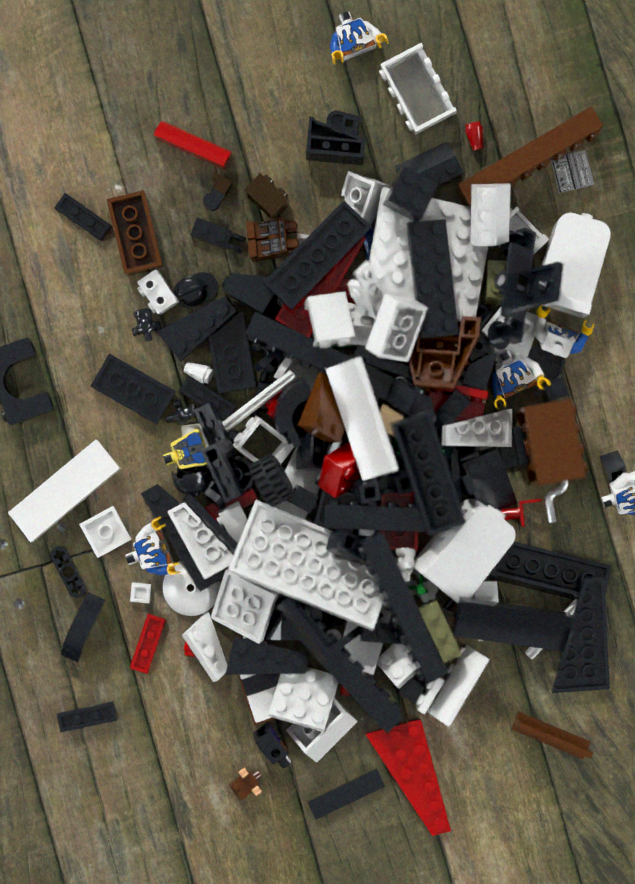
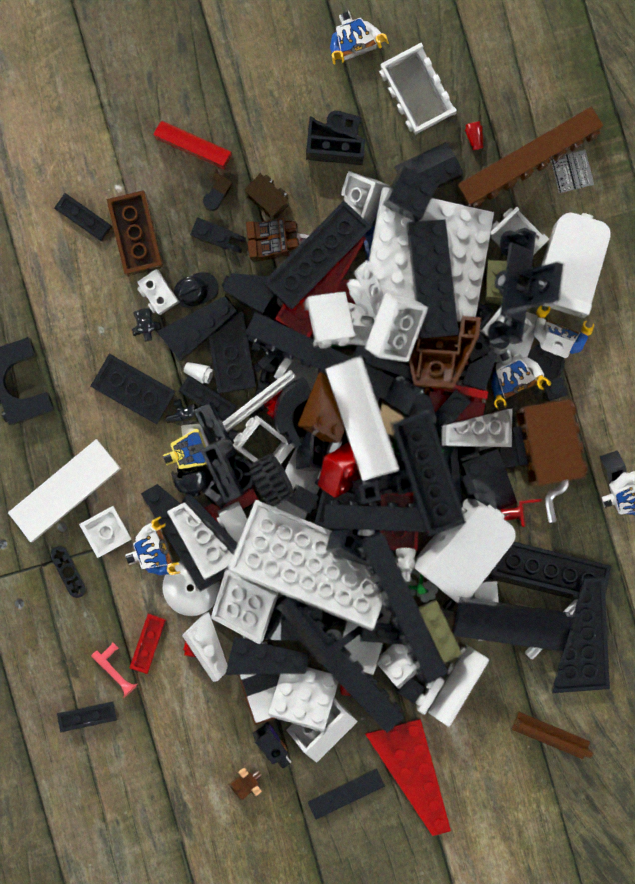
(82, 626): black arch -> none
(102, 658): none -> coral piece
(140, 592): white tile -> none
(490, 214): white slope -> none

